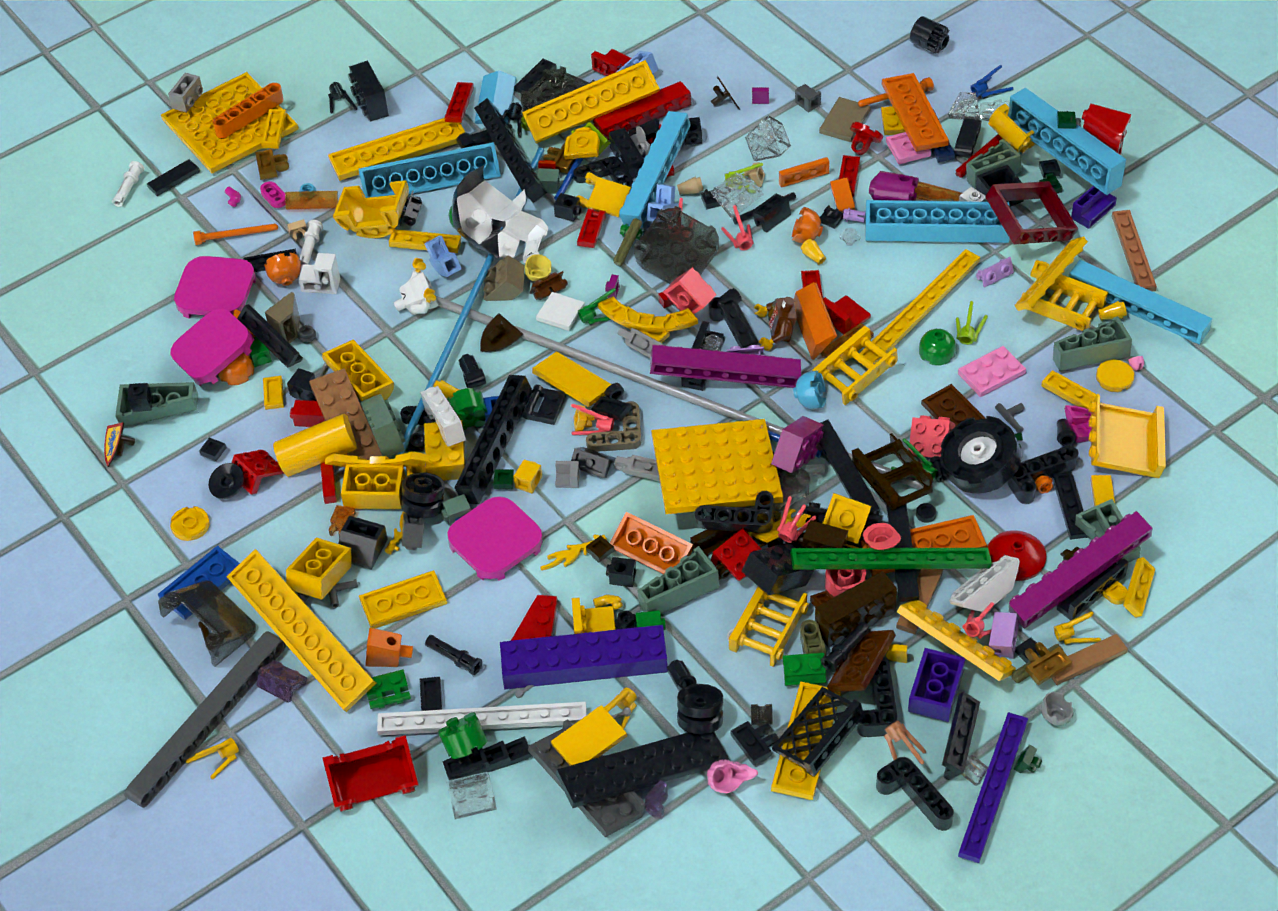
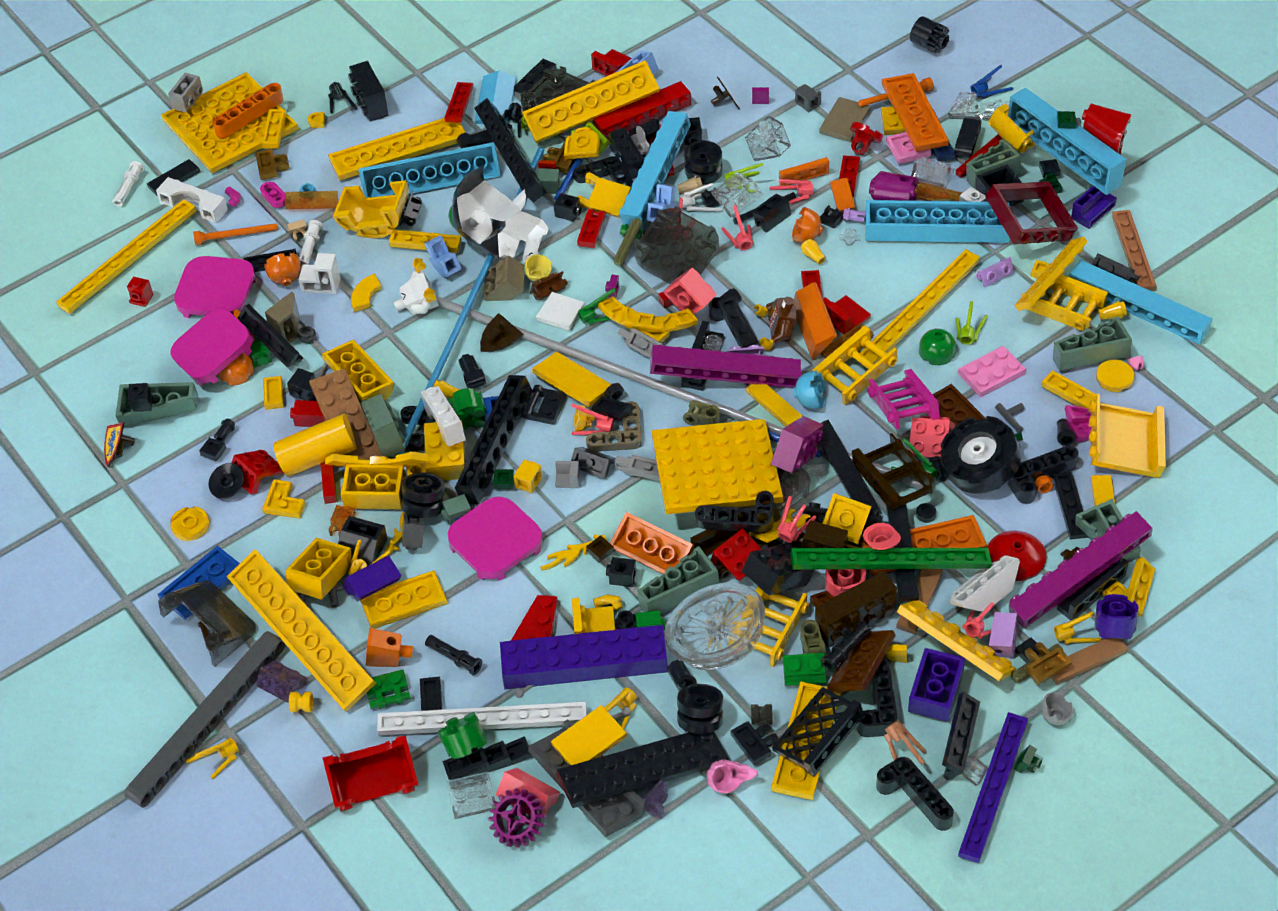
(126, 256): none -> yellow plate
(139, 291): none -> red brick
(210, 205): none -> white arch
(226, 427): none -> black pin
(280, 503): none -> yellow tile
(301, 702): none -> yellow wheel
(316, 119): none -> yellow tile
(359, 564): none -> yellow plant
(363, 292): none -> yellow tile
(372, 578): none -> dark purple piece
(514, 825): none -> magenta gear
(521, 780): none -> coral piece
(689, 200): none -> white plant
(702, 414): none -> olive piece
(703, 161): none -> black wheel
(718, 625): none -> clear piece
(756, 174): tan tile -> none
(773, 403): none -> yellow tile
(804, 188): none -> coral plant
(913, 387): none -> dark pink fence
(931, 173): none -> clear slope
(1114, 268): none -> black hinge
(1116, 617): none -> dark purple brick

